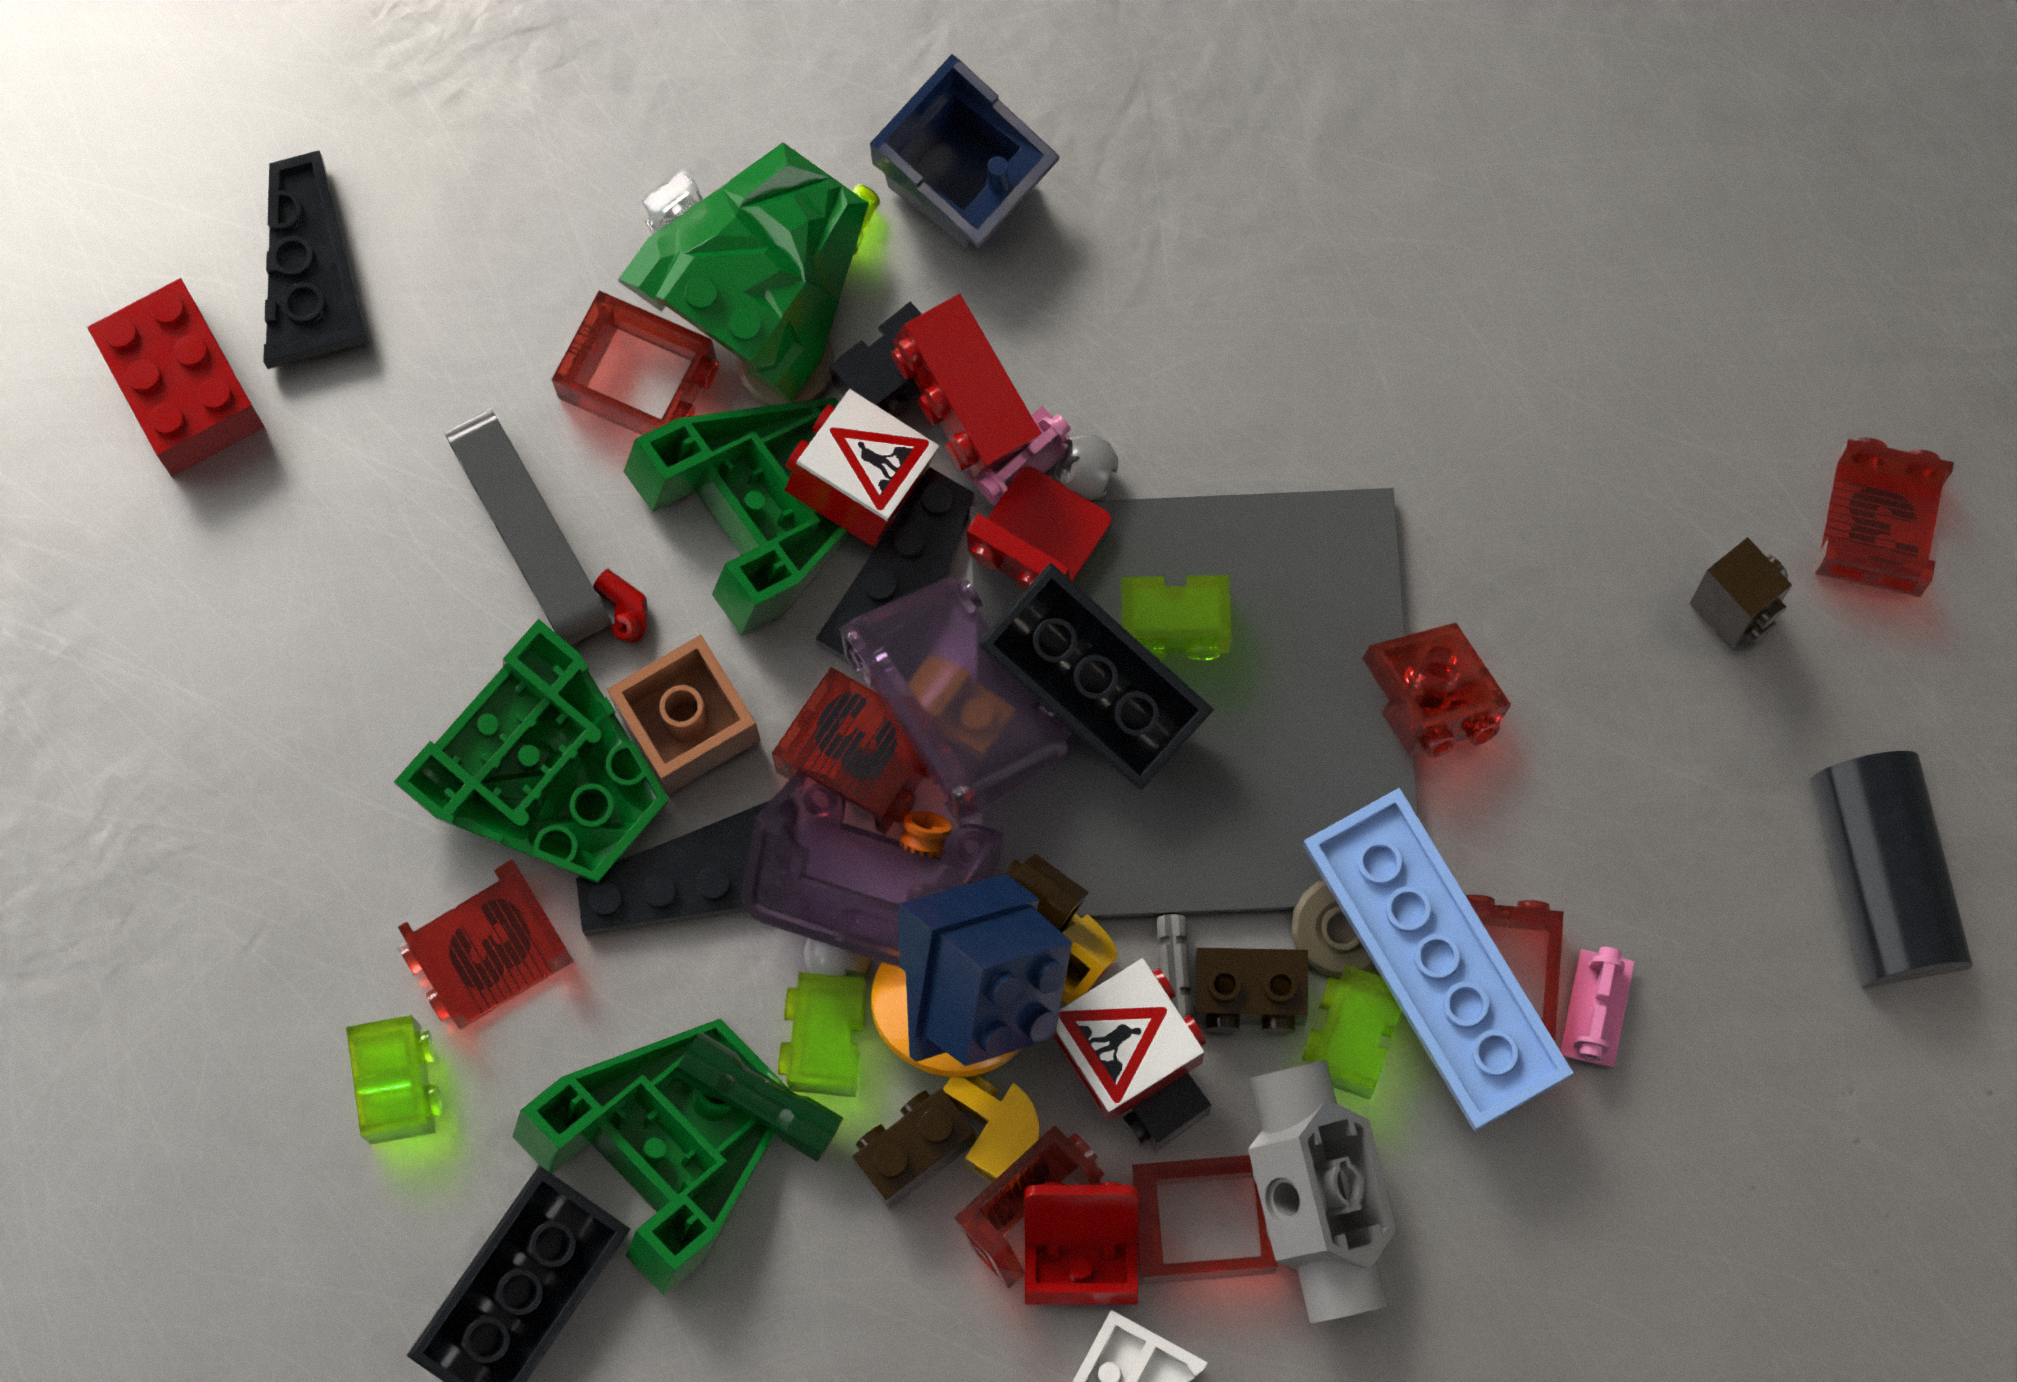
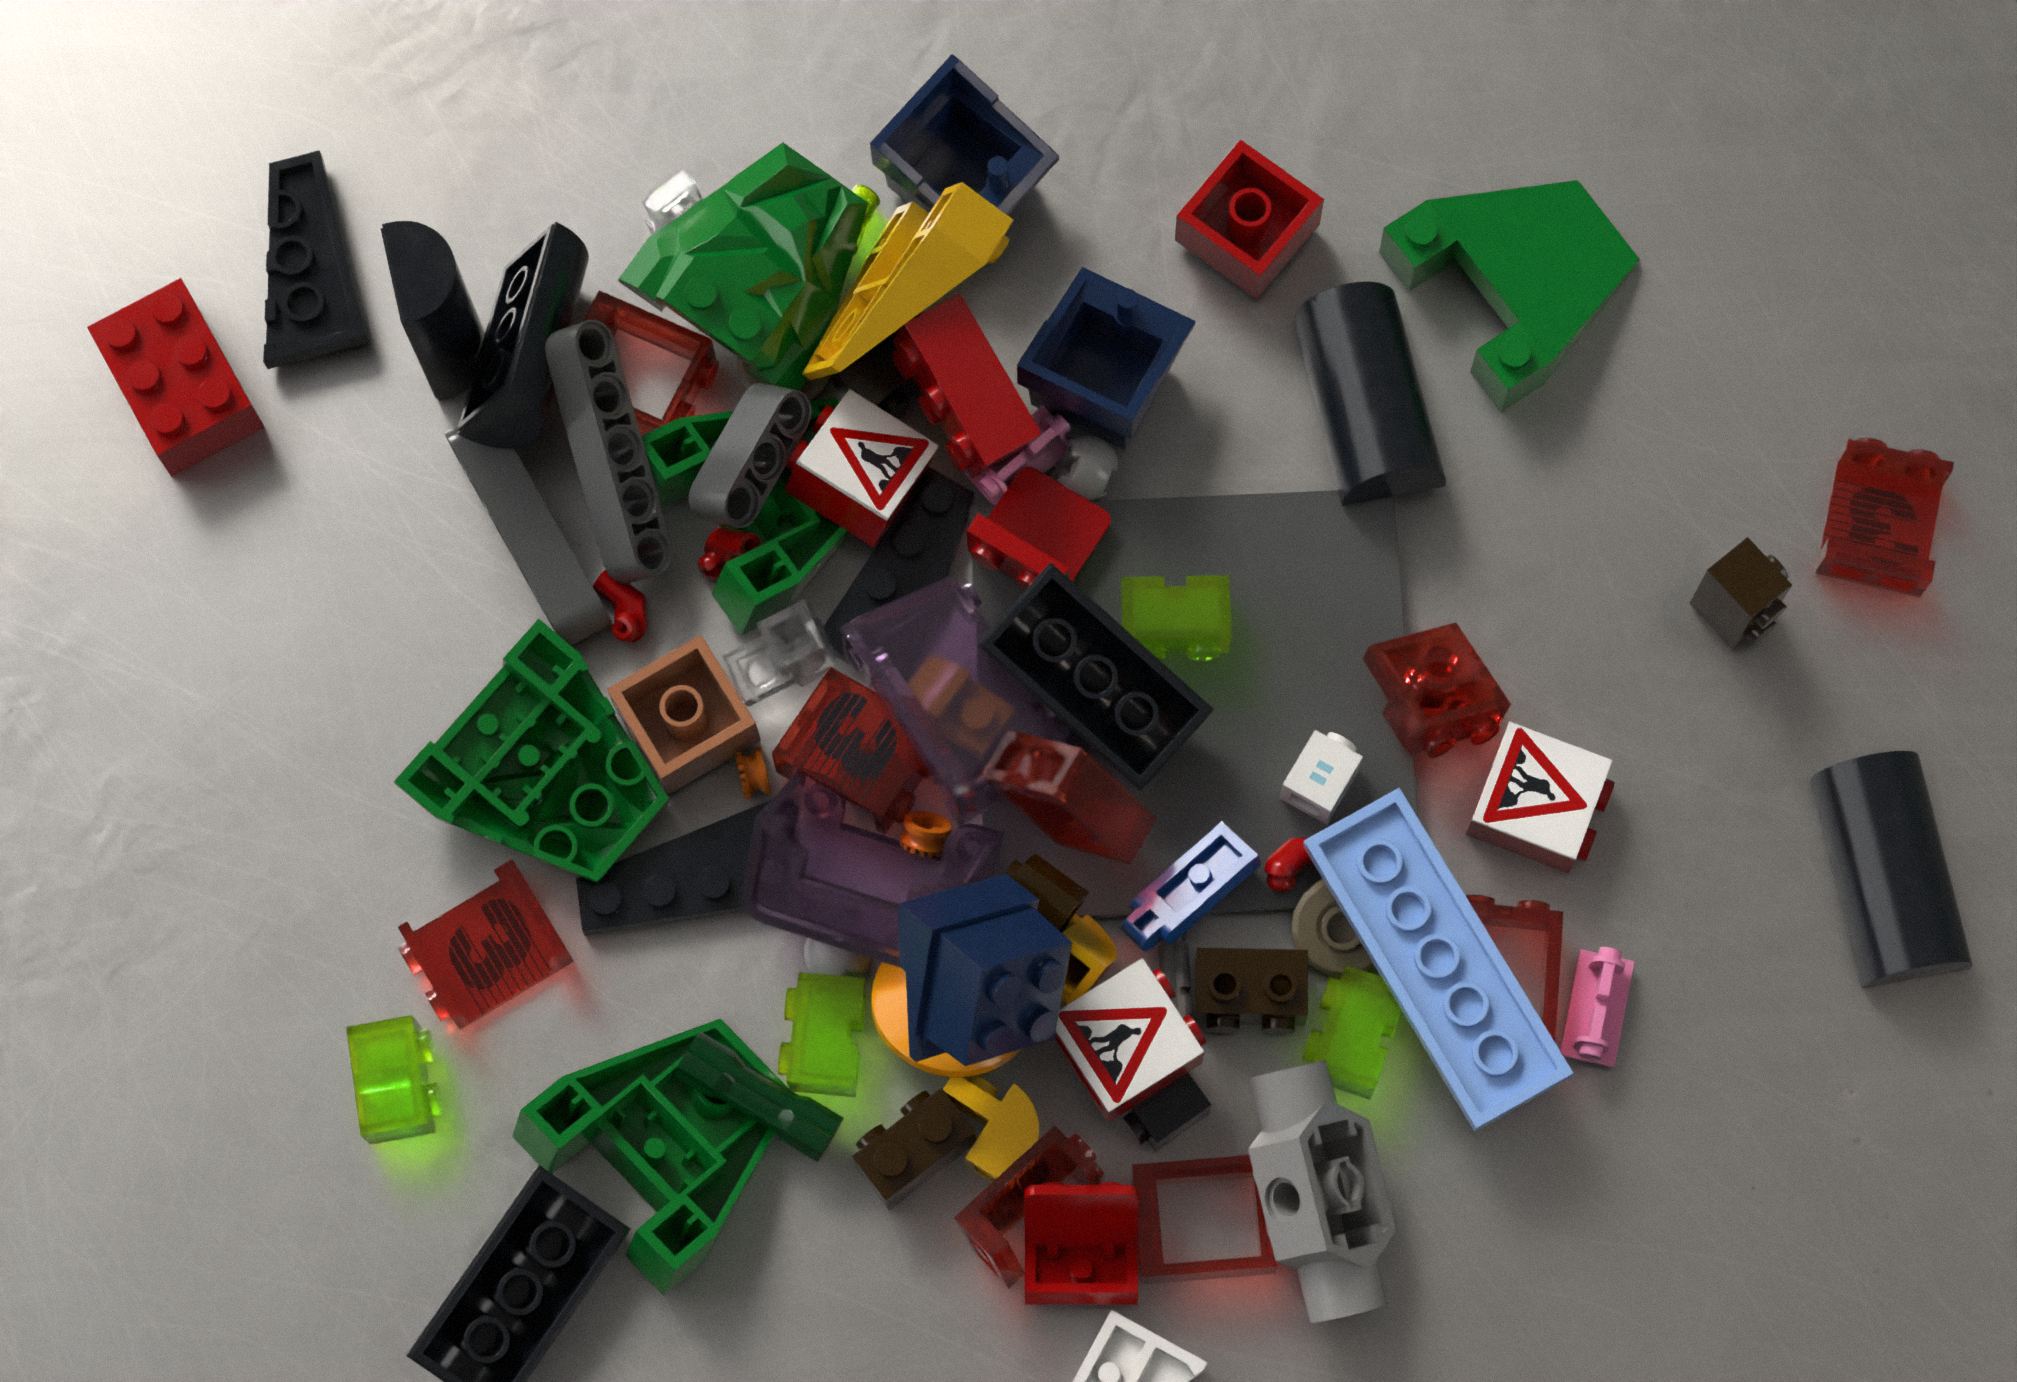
(433, 306): none -> black brick
(512, 374): none -> black brick
(608, 452): none -> dark grey beam
(724, 546): none -> red arm
(750, 455): none -> dark grey beam
(754, 772): none -> orange bush
(788, 652): none -> clear brick
(910, 269): none -> yellow wedge
(1069, 796): none -> clear red window
(1102, 357): none -> dark blue piece
(1190, 888): none -> hinge
(1248, 219): none -> red brick
(1285, 863): none -> red arm
(1322, 775): none -> white brick
(1367, 393): none -> black brick
(1537, 258): none -> green wedge
(1541, 798): none -> piece

